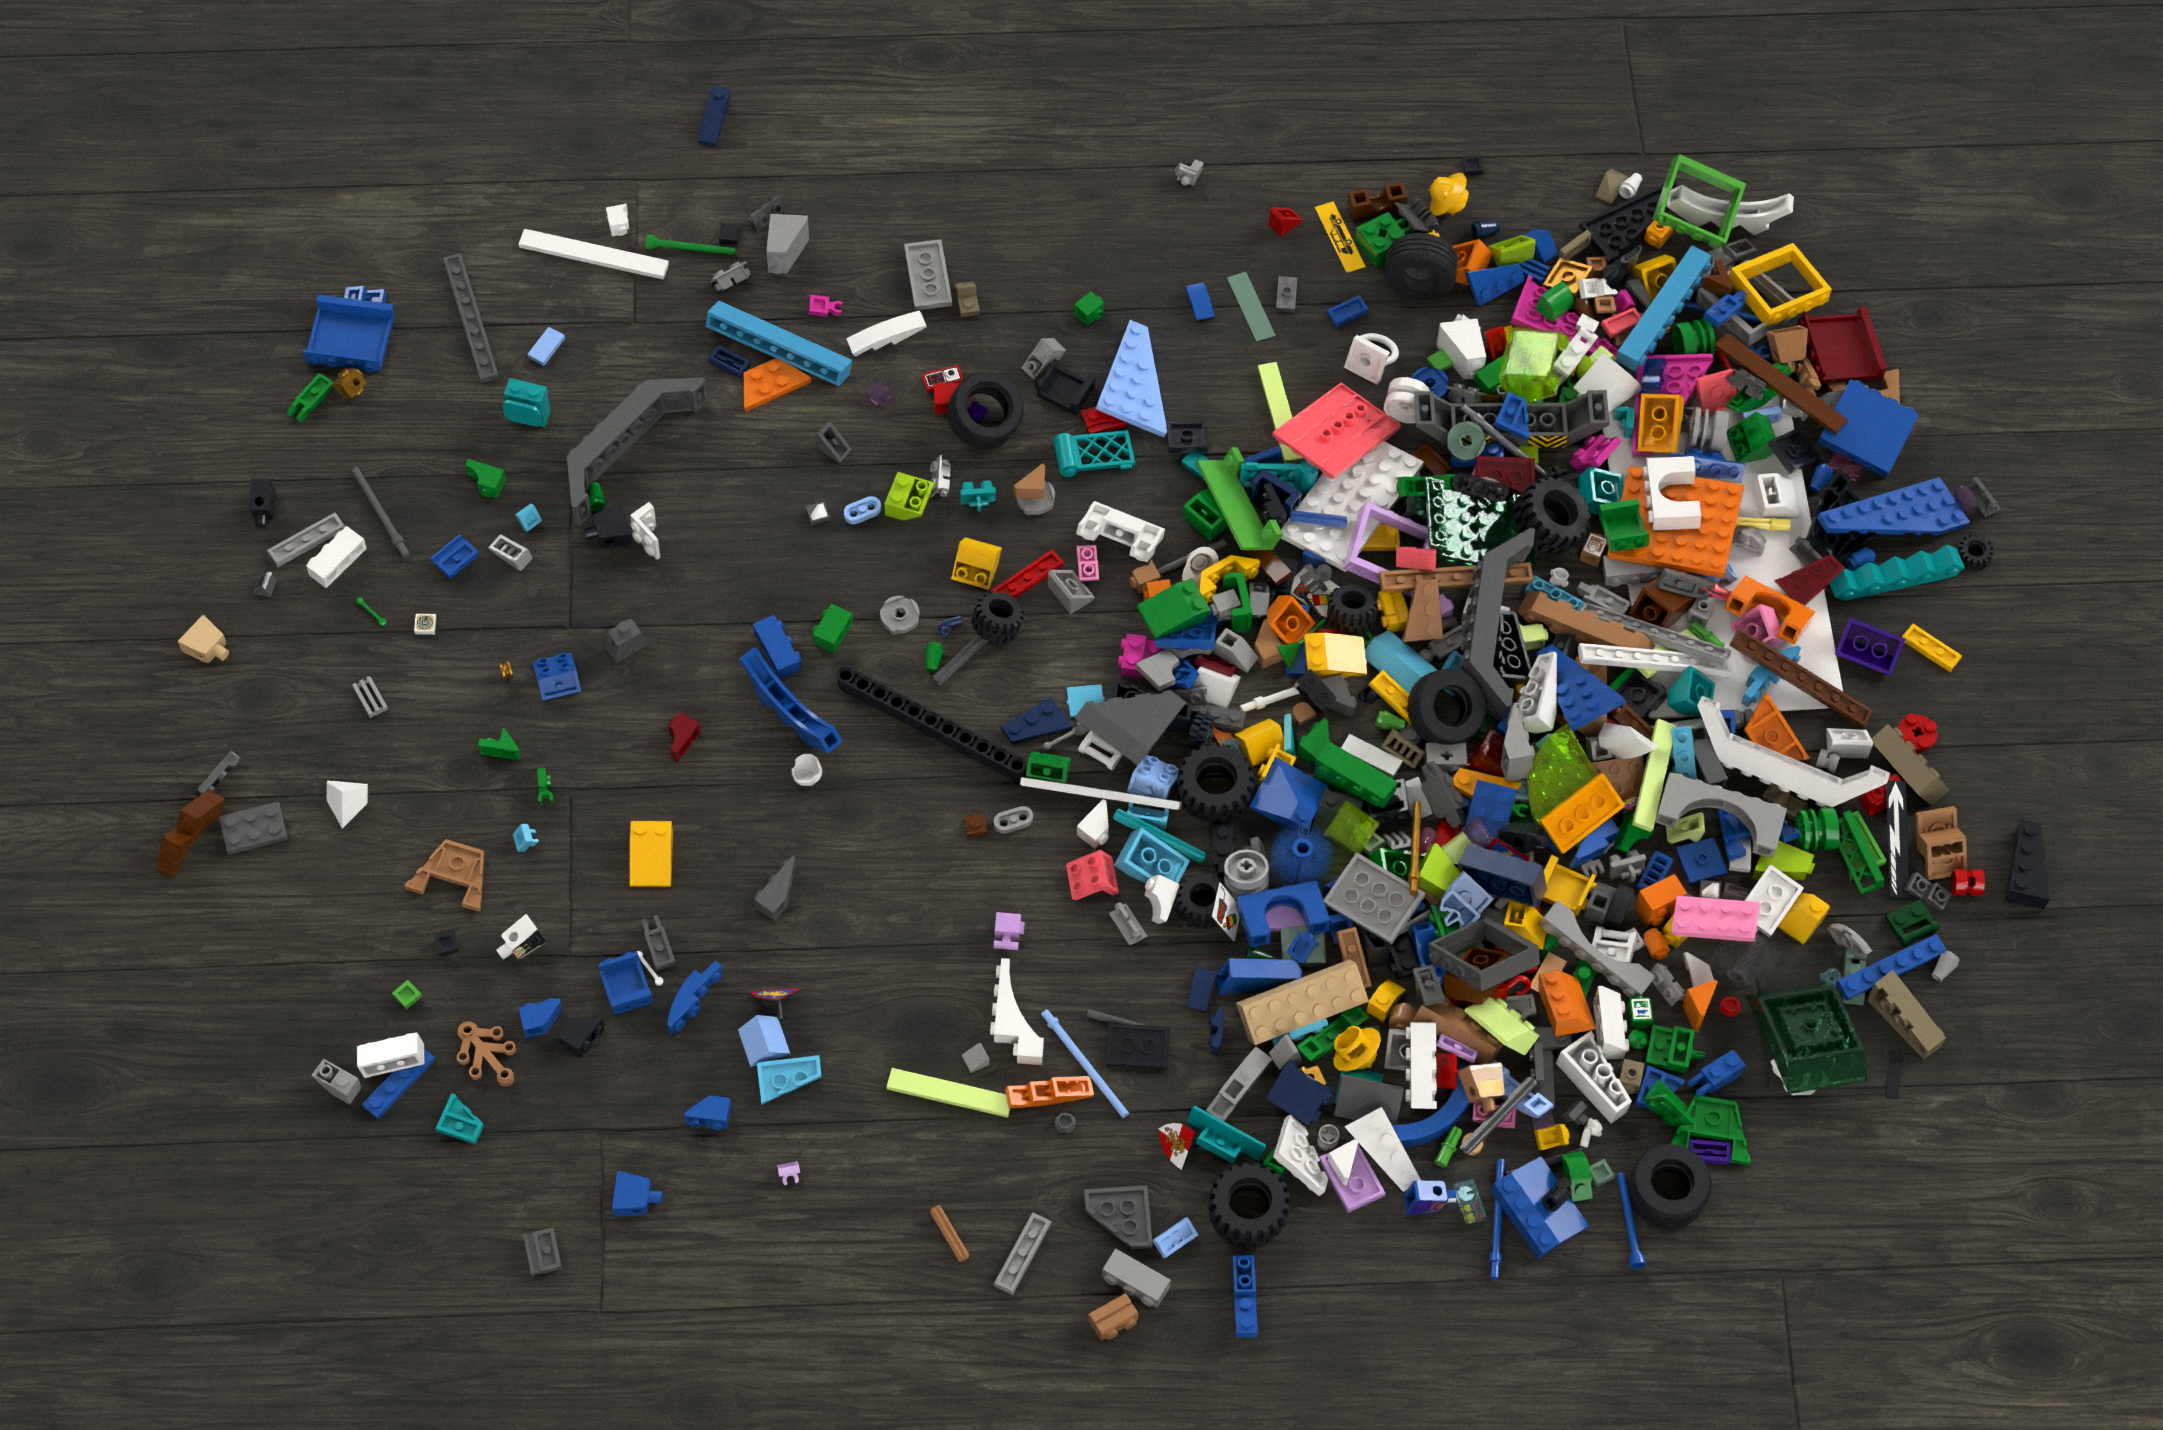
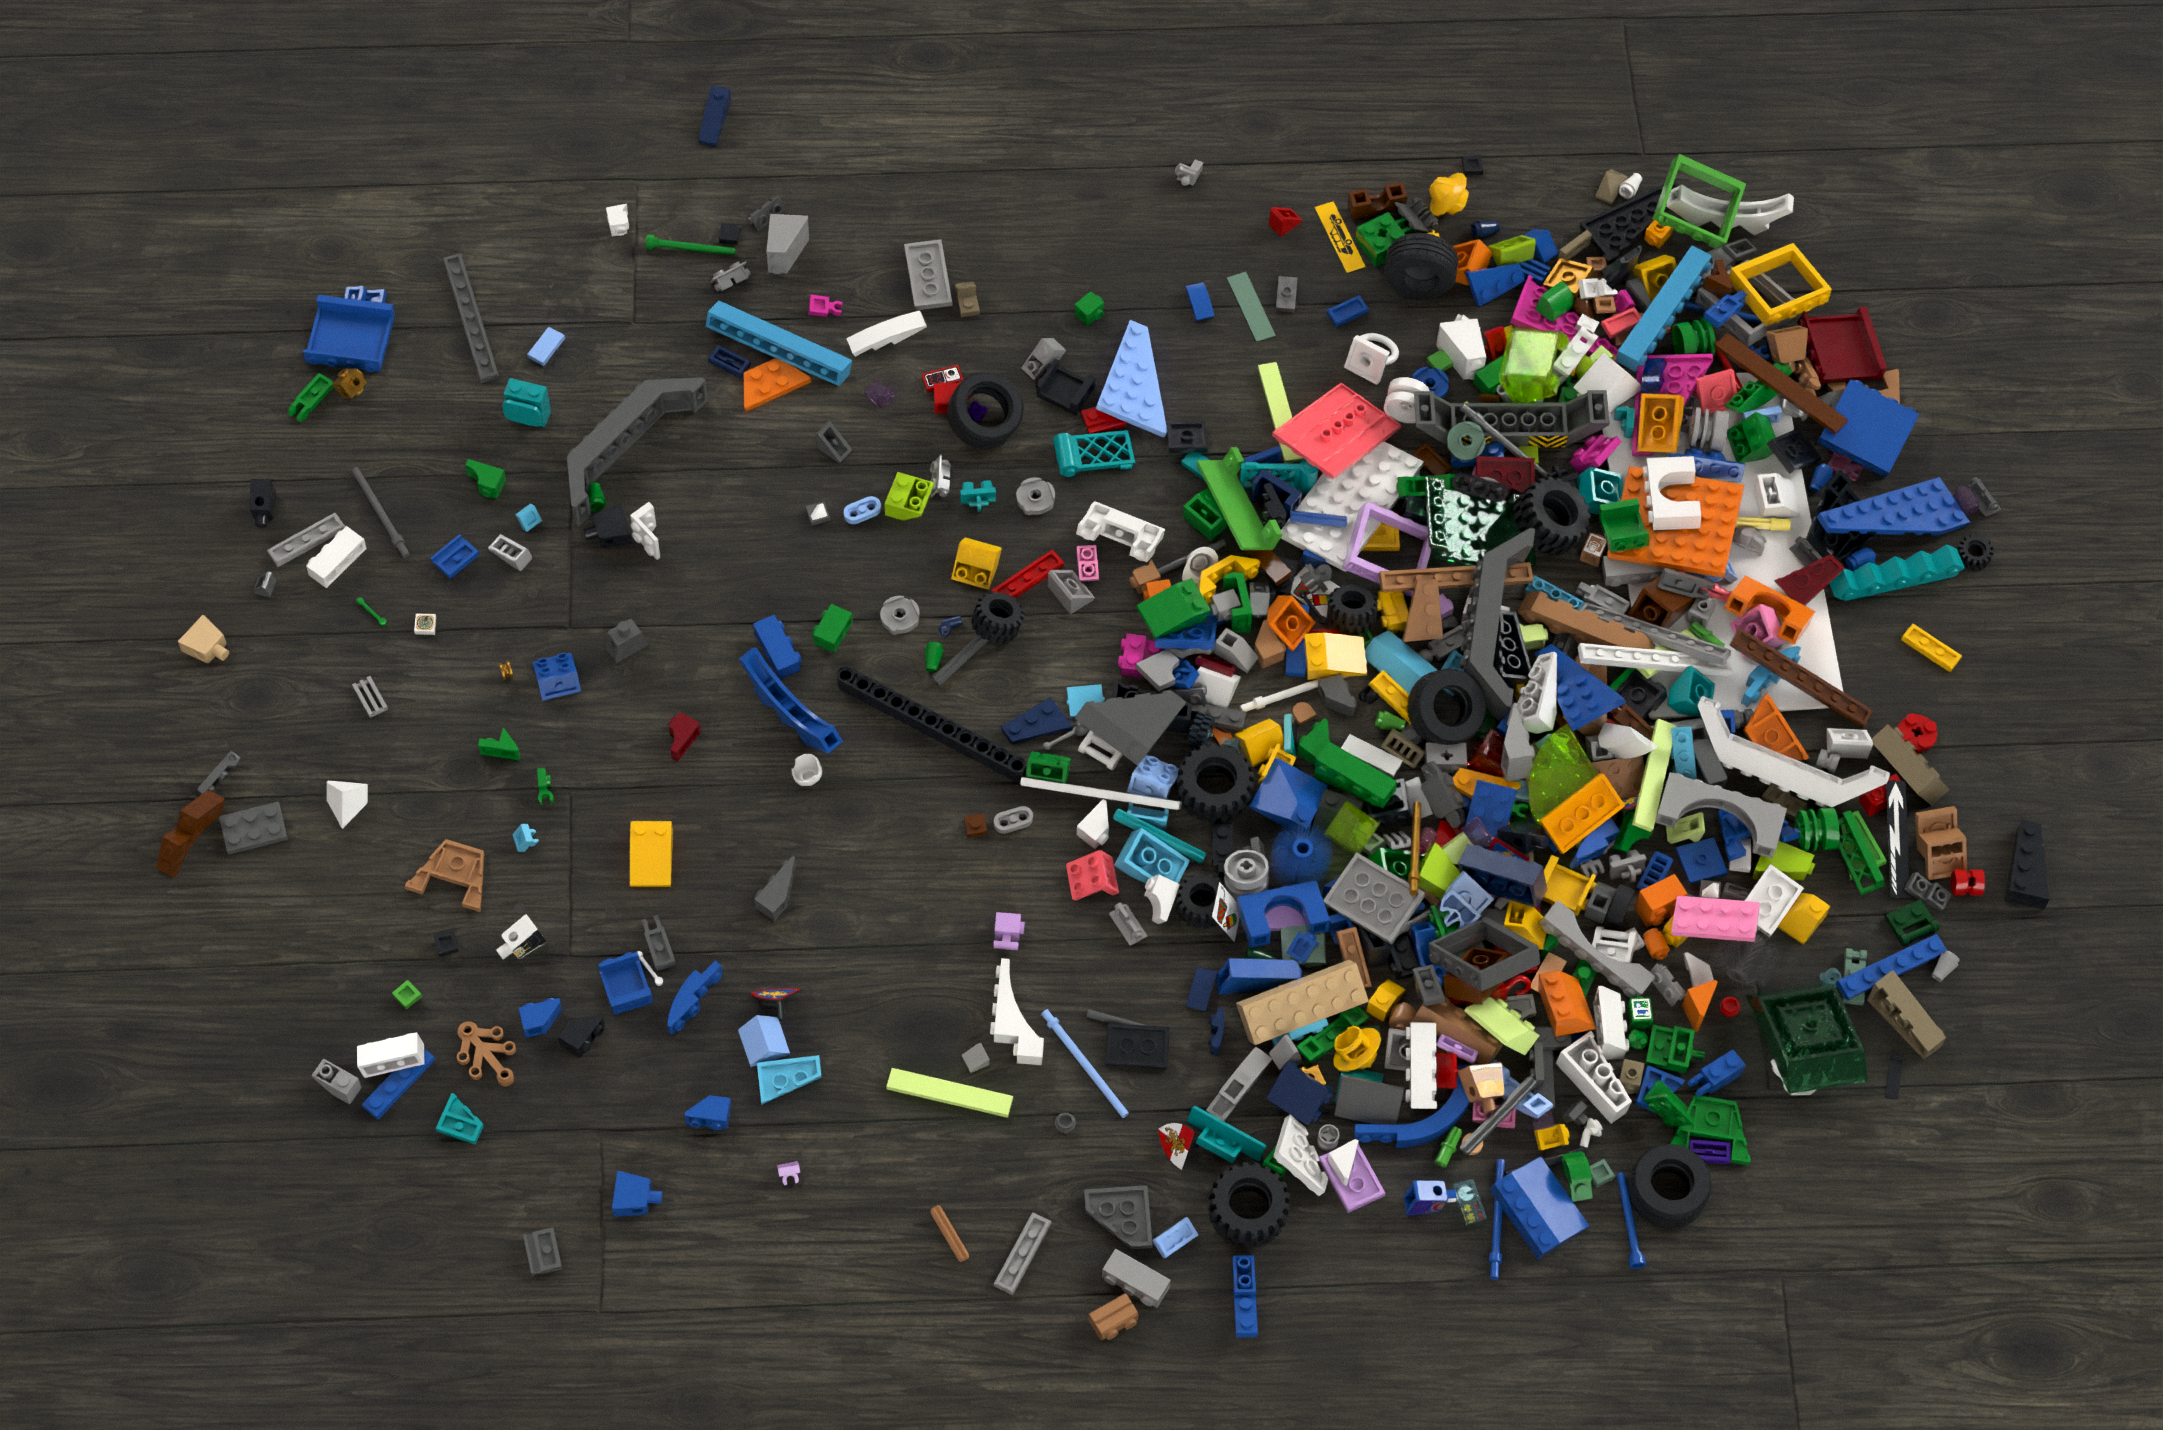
(593, 254): white tile -> none
(1032, 485): medium nougat slope -> none
(1049, 1092): orange slope -> none
(1290, 651): green piece -> none
(1314, 691): black bracket -> none
(1384, 1146): white wing -> none
(1416, 558): coral slope -> none
(1459, 392): flat silver hinge -> none
(1513, 416): blue wing -> none
(1557, 1195): black hinge -> none
(1559, 577): white plate -> none
(1754, 388): dark grey hinge -> none
(1845, 936): light grey tile -> none
(1870, 646): dark purple slope -> none

